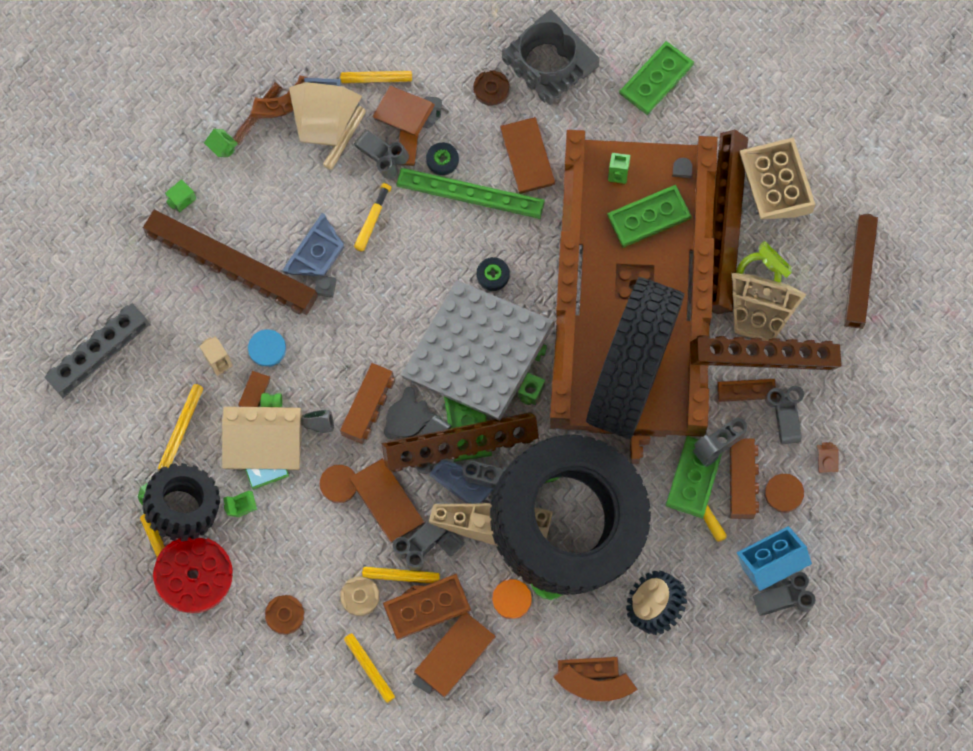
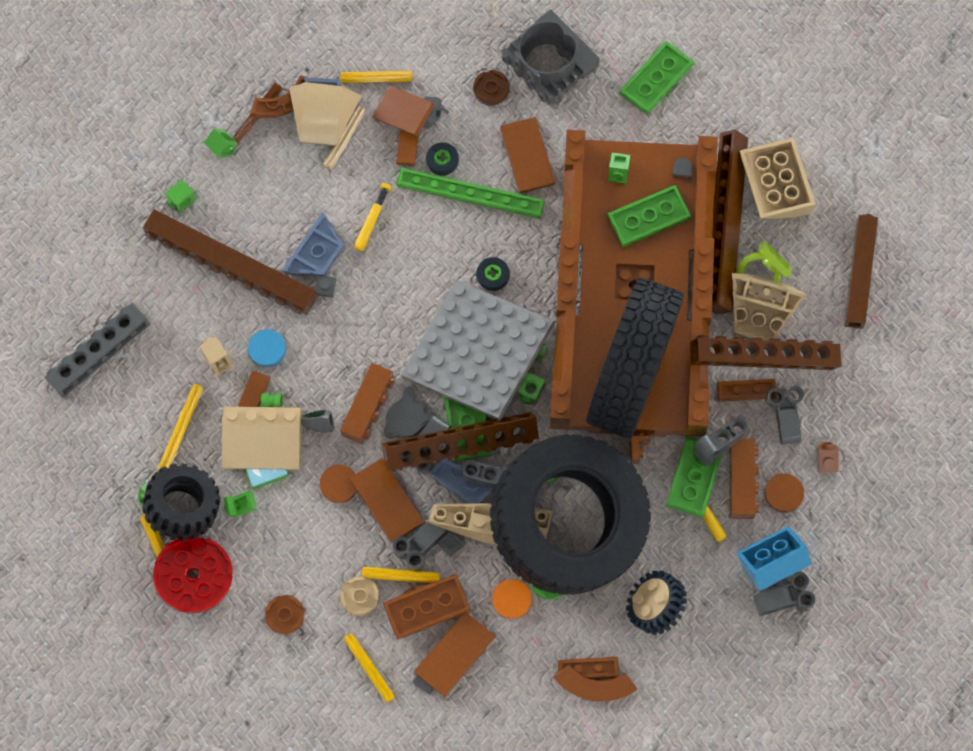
(382, 153): dark grey piece -> none

